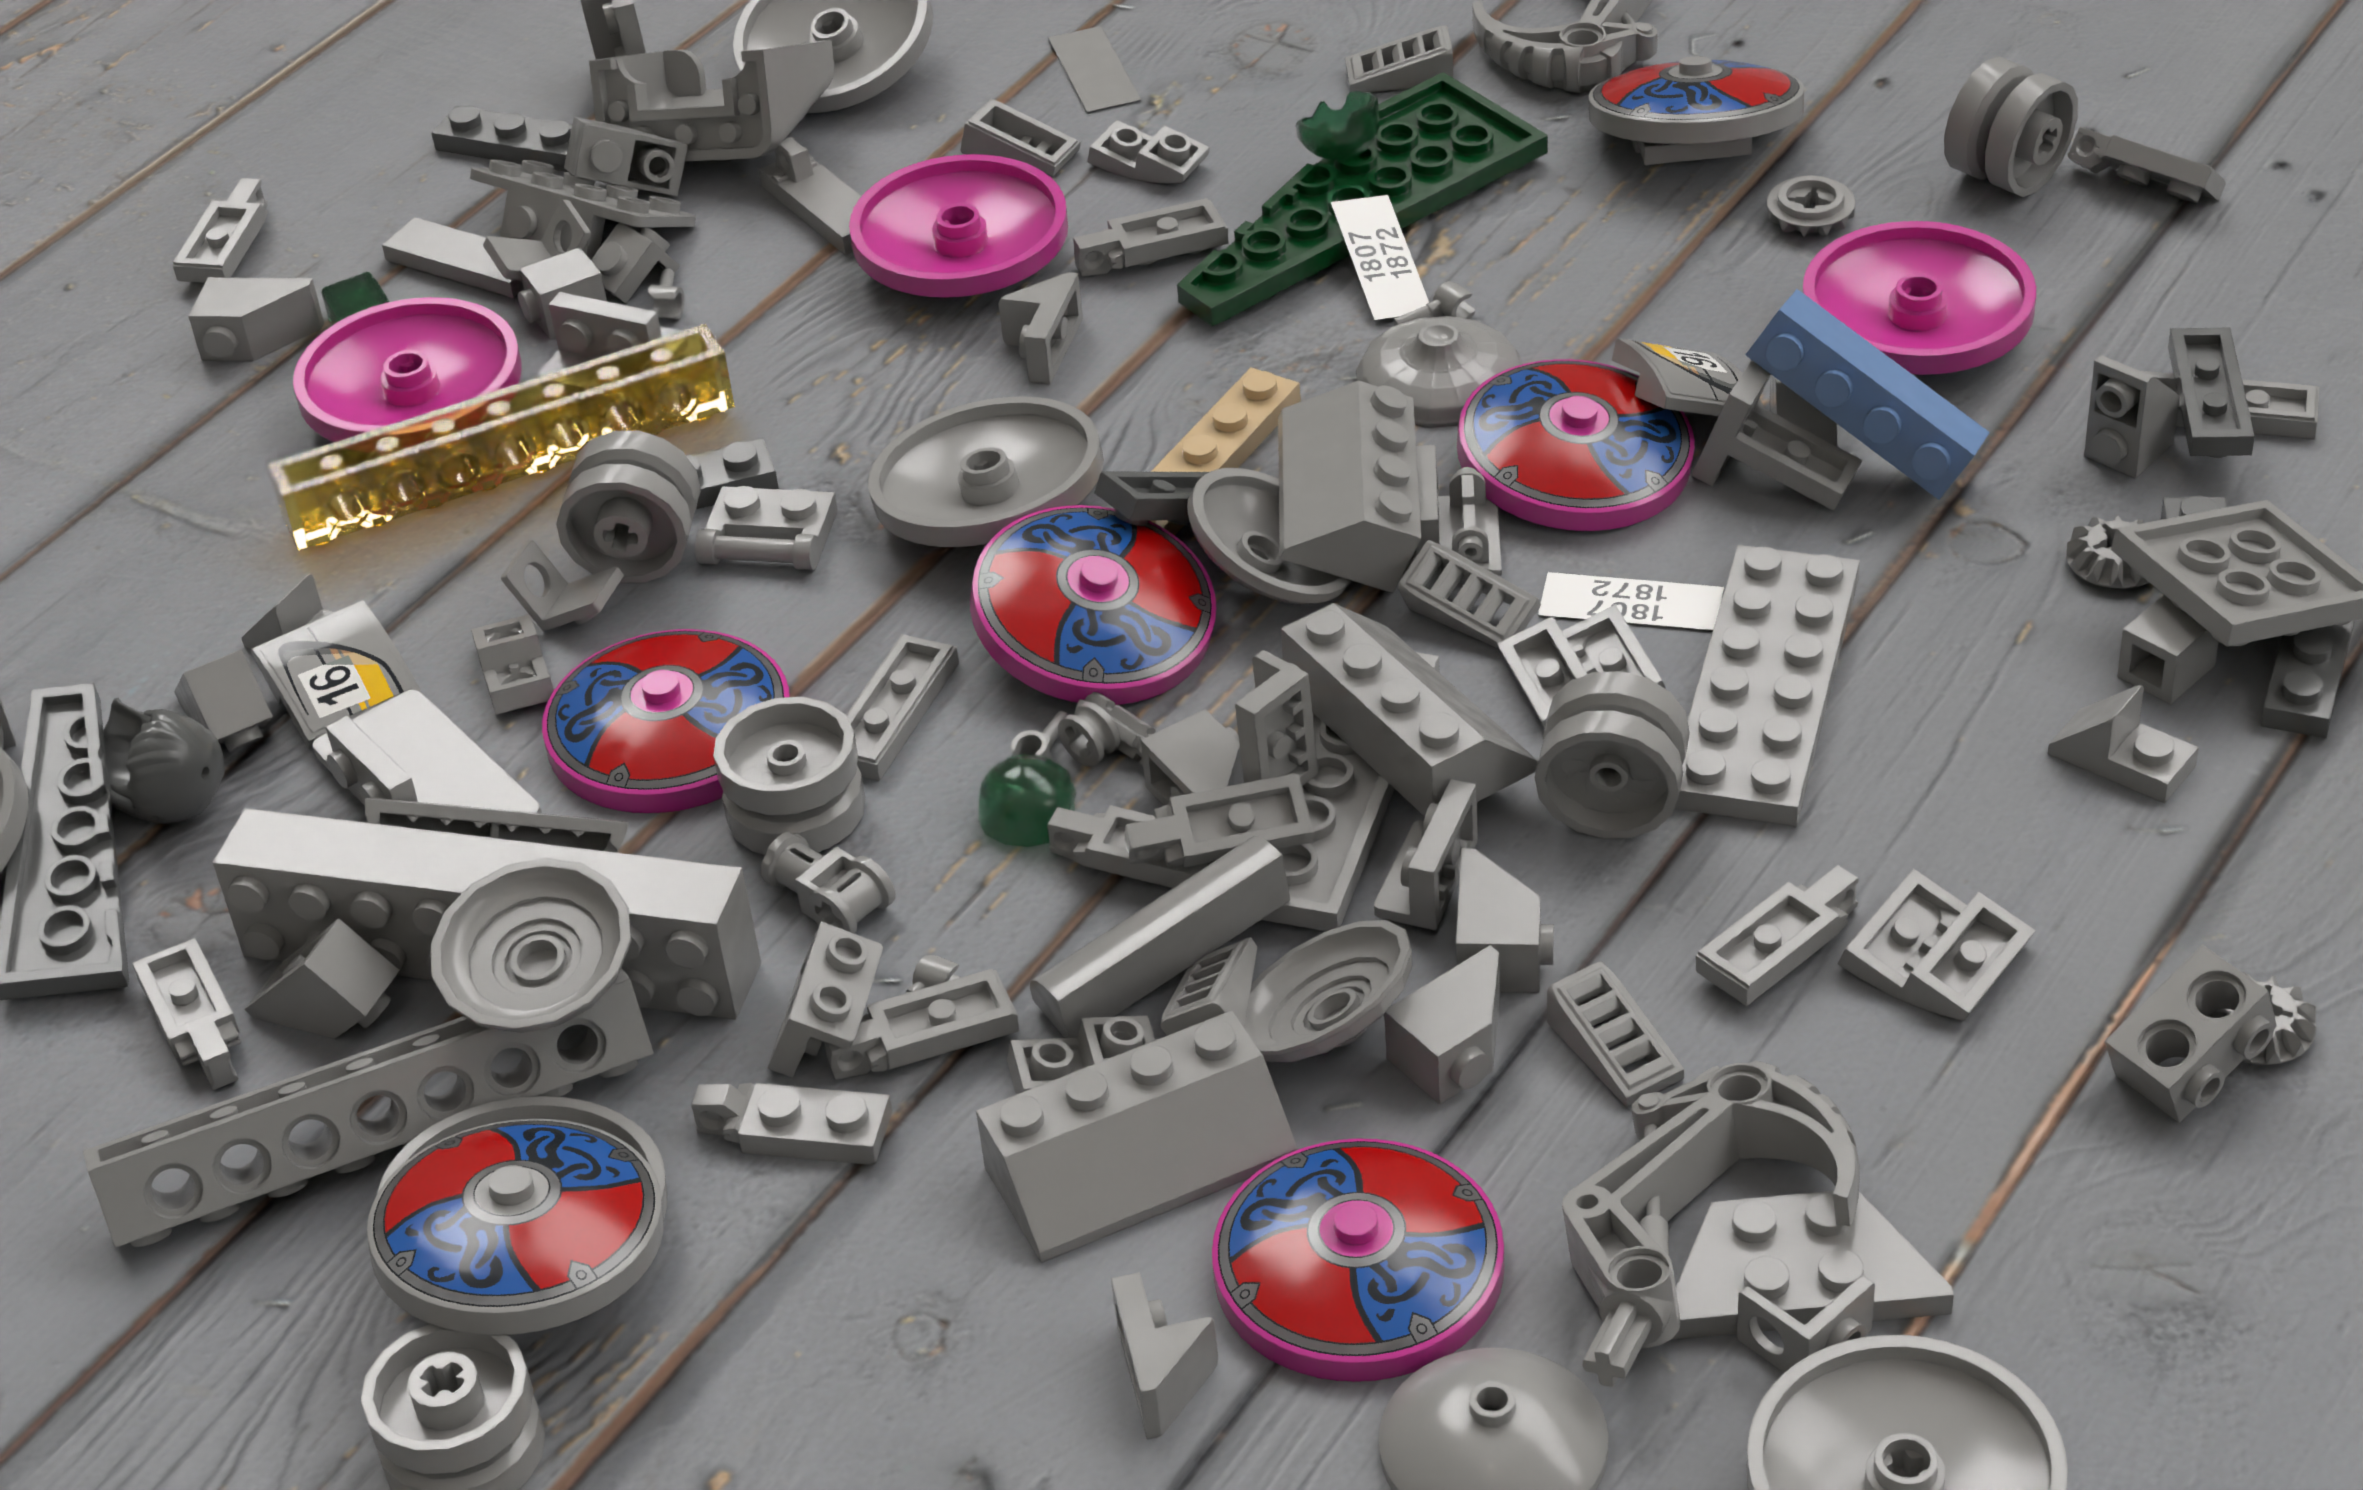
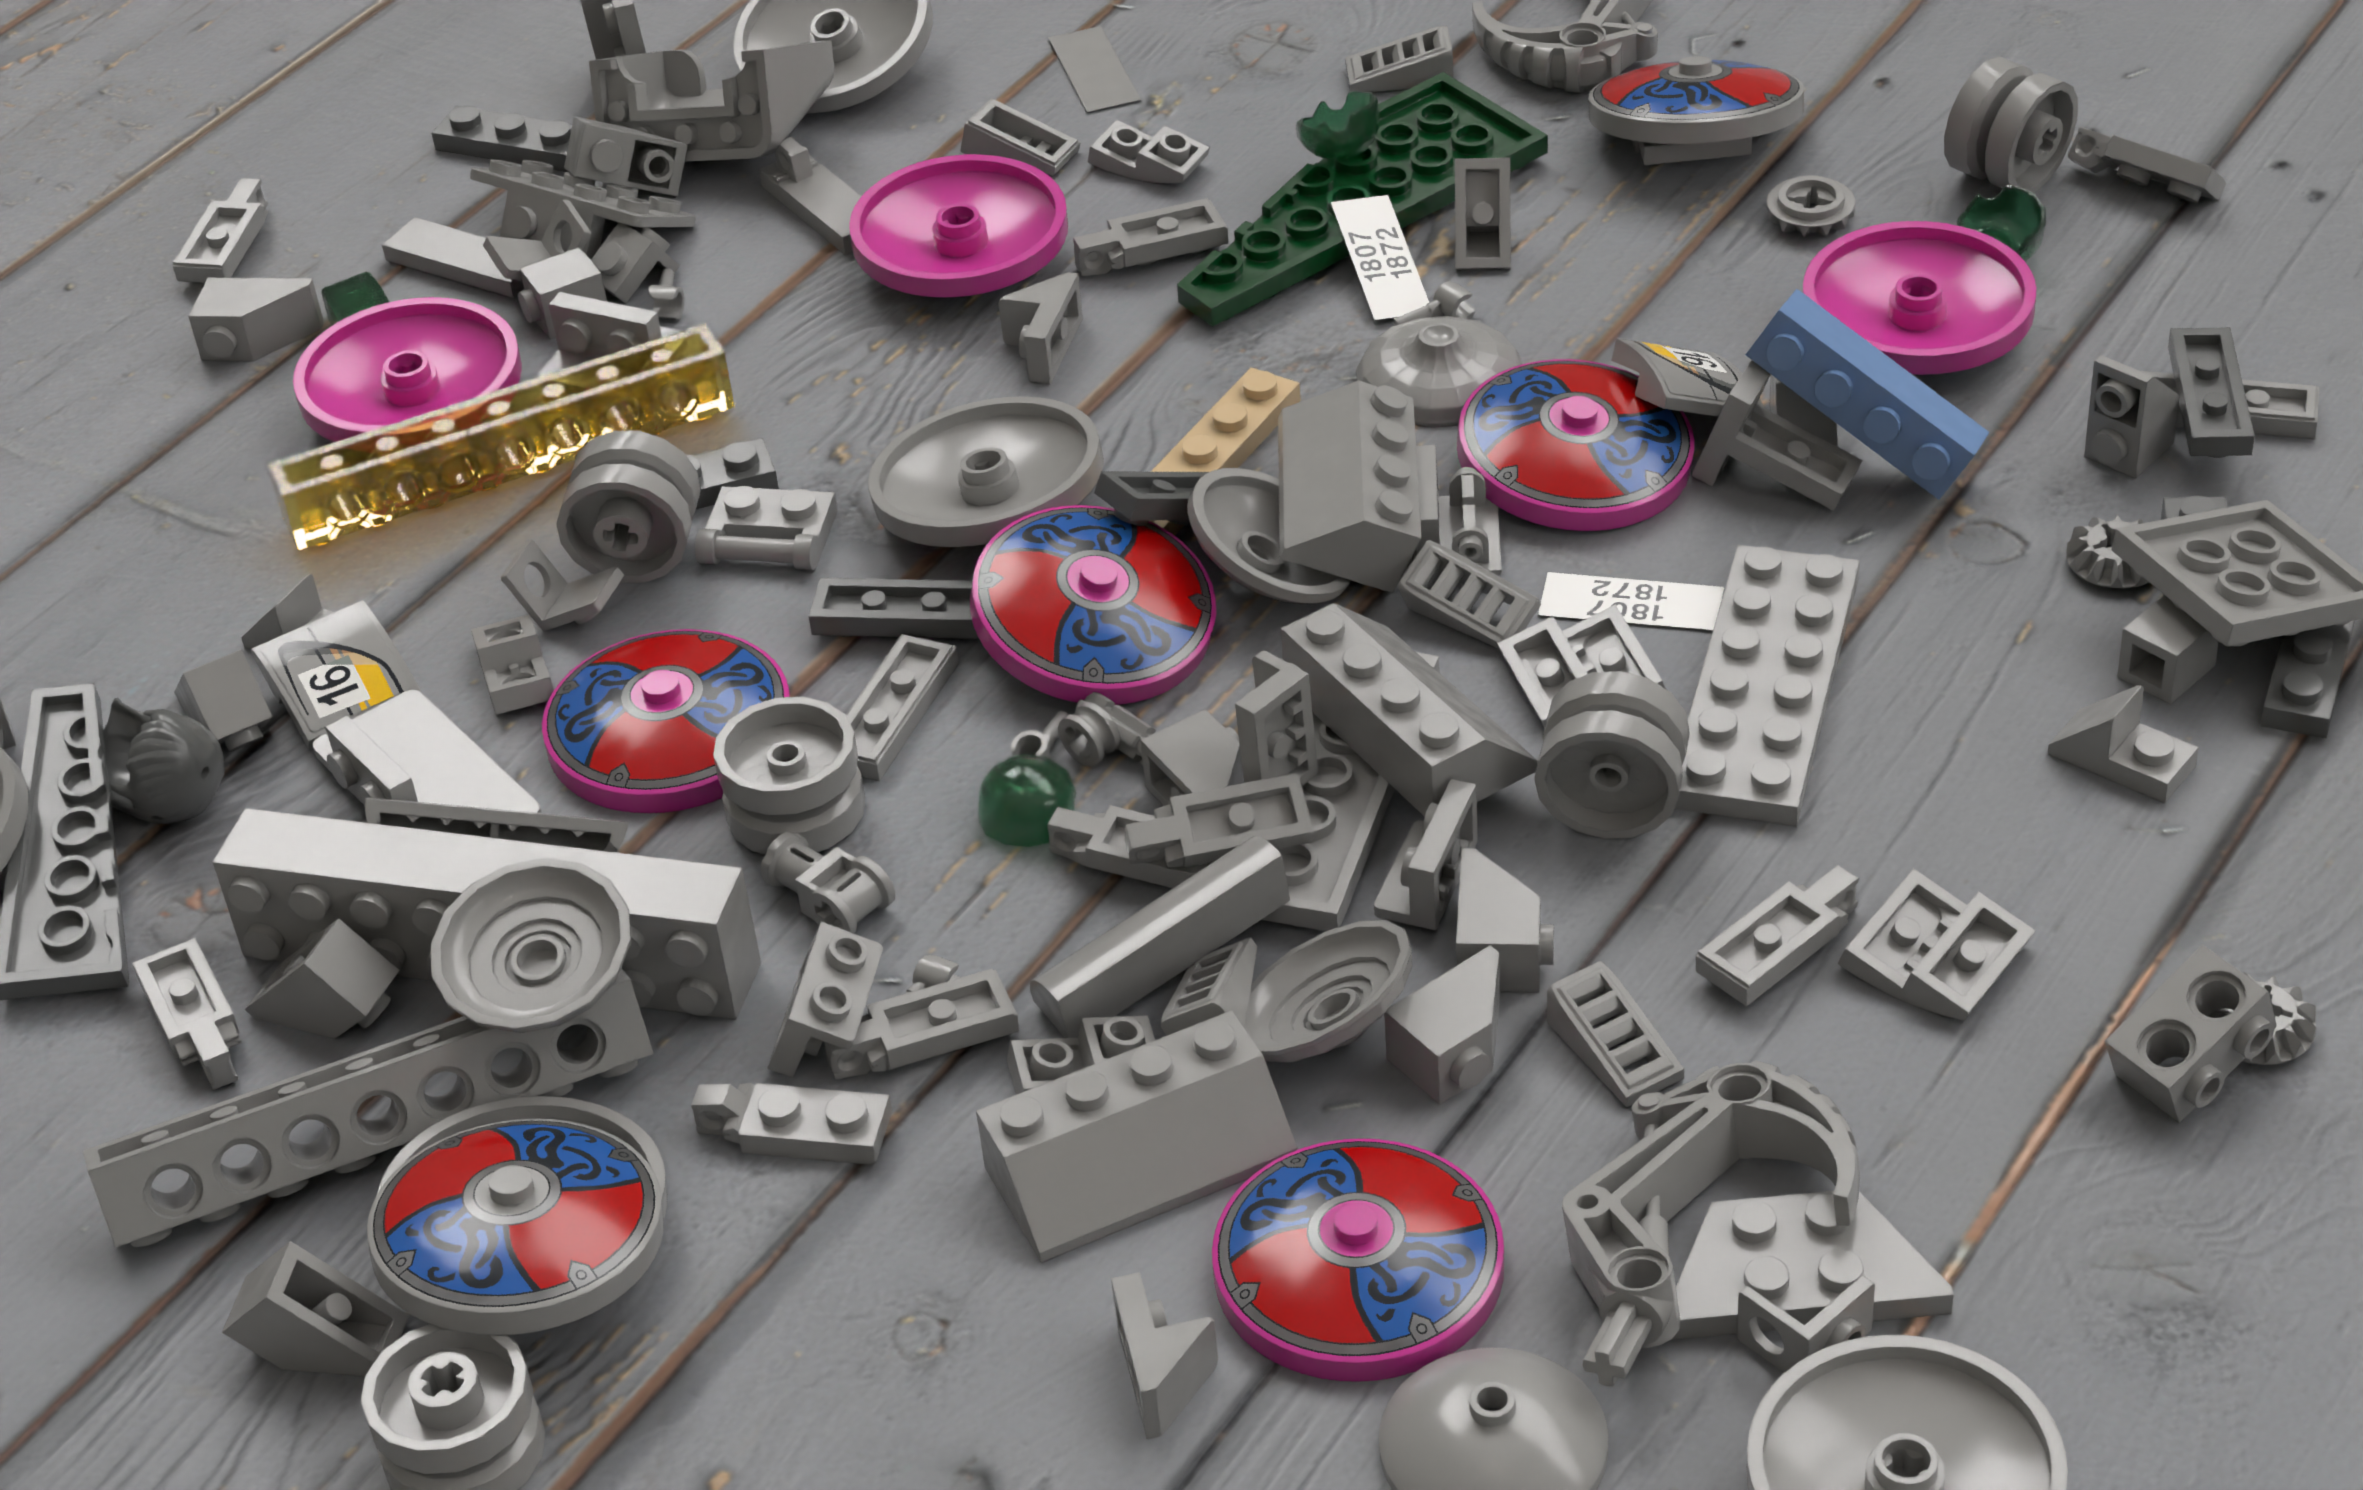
(311, 1316): none -> light grey slope
(892, 608): none -> dark grey plate
(1482, 214): none -> light grey slope
(2011, 217): none -> clear green hair

